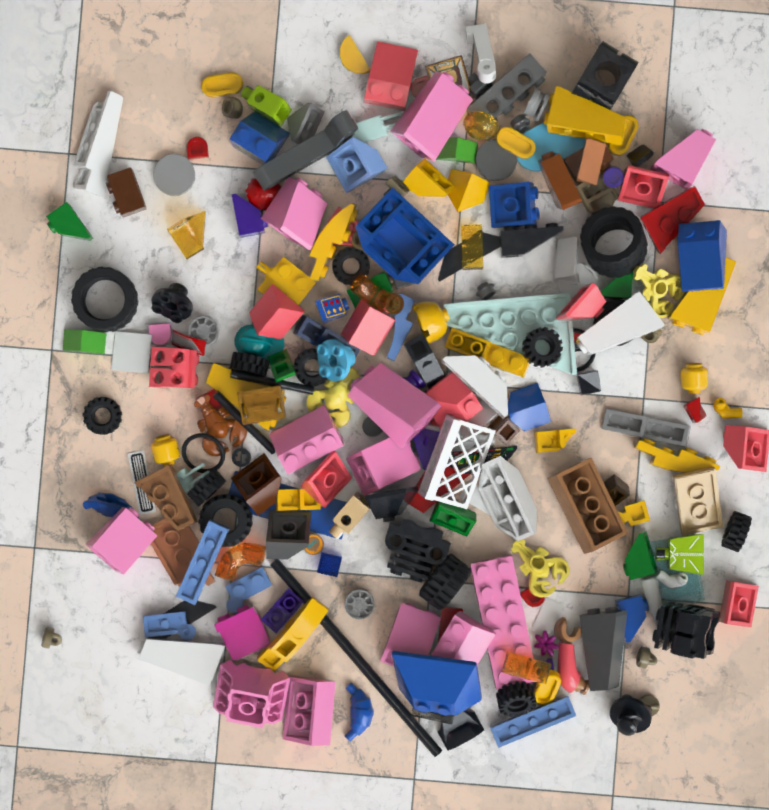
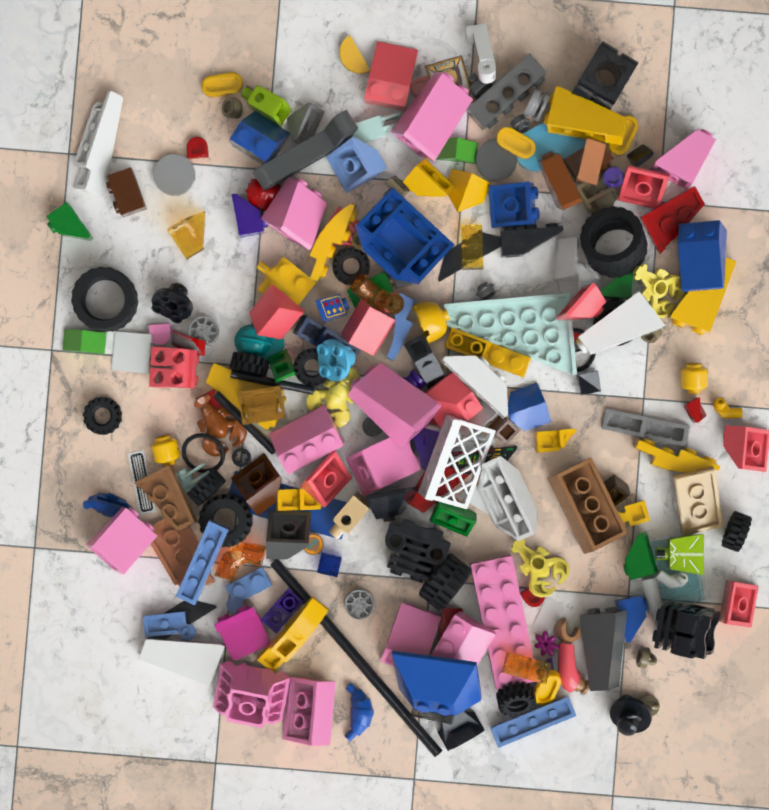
(47, 638): dark tan tile -> none
(480, 125): clear yellow hat -> none
(533, 355): black tyre -> none

